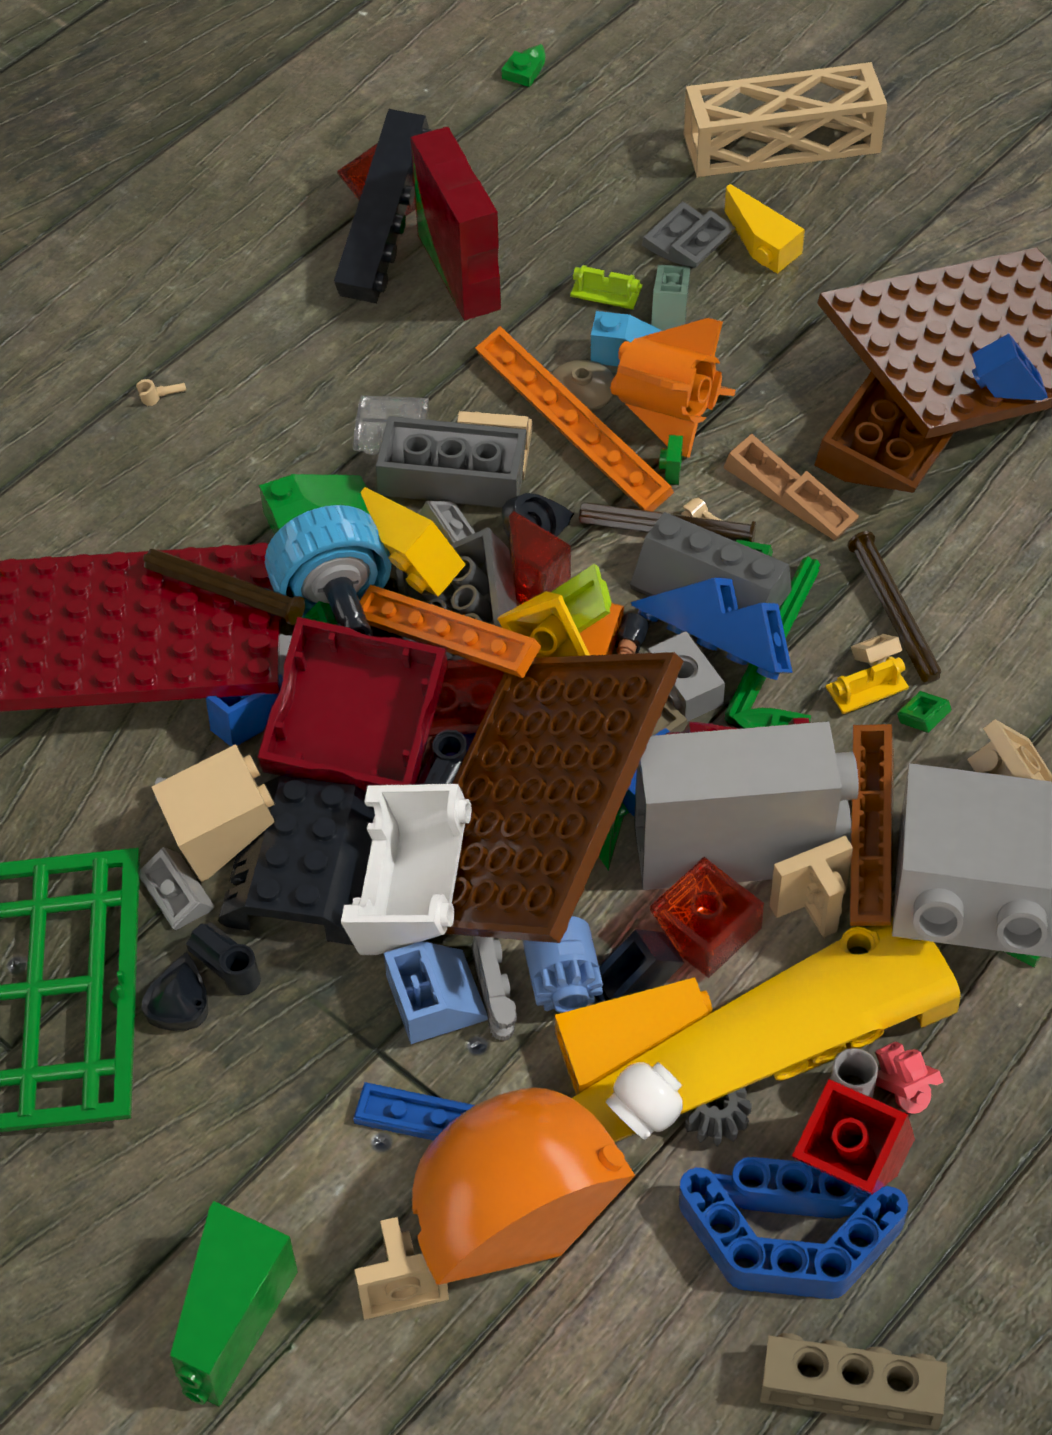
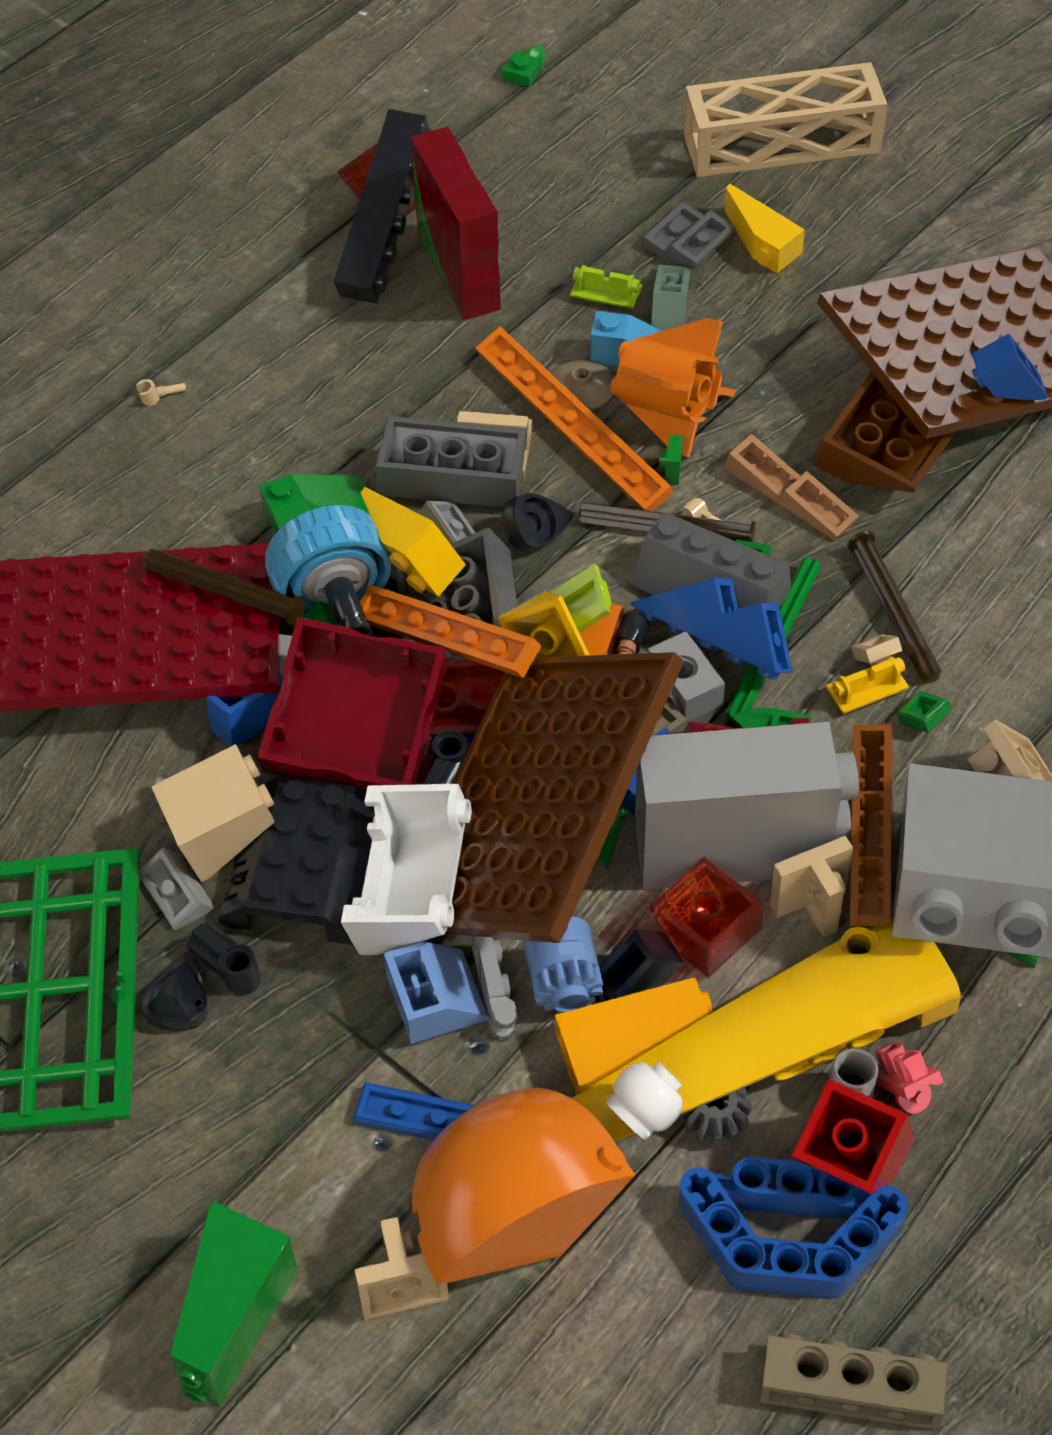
(373, 417): clear slope -> none
(537, 558): clear red slope -> none

